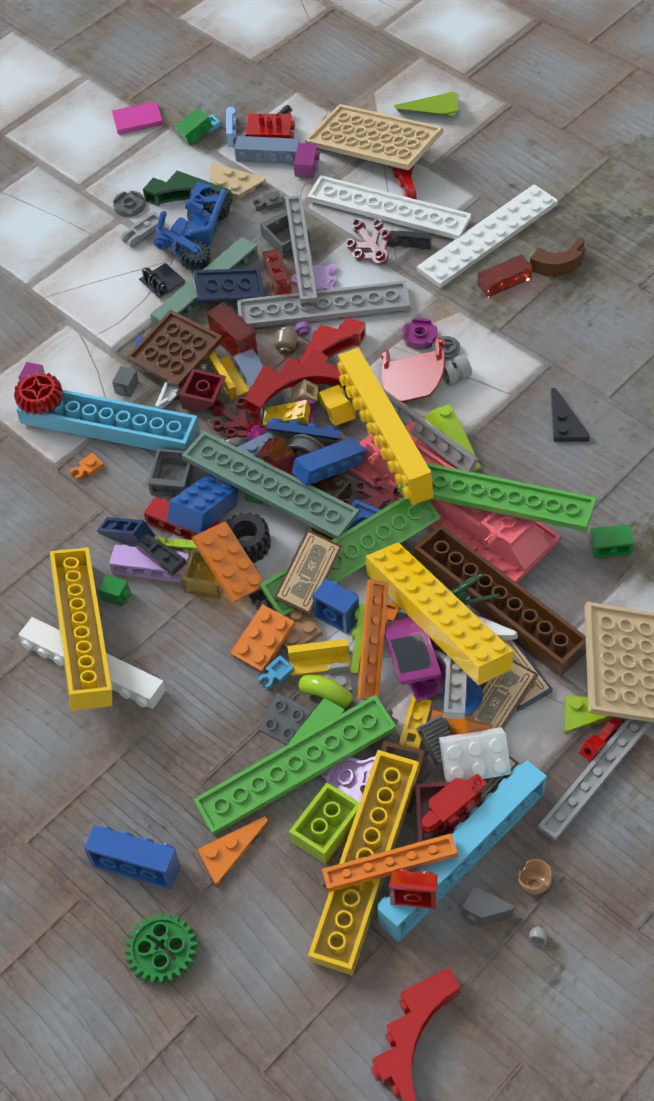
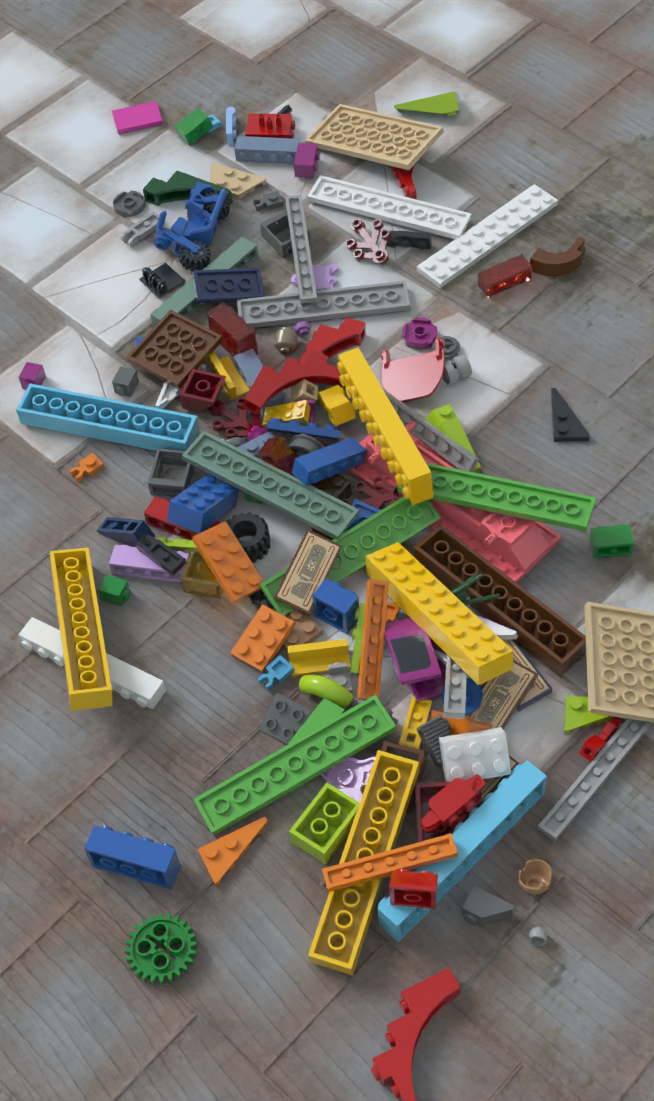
(38, 393): red gear -> none
(276, 272): clear red brick -> none

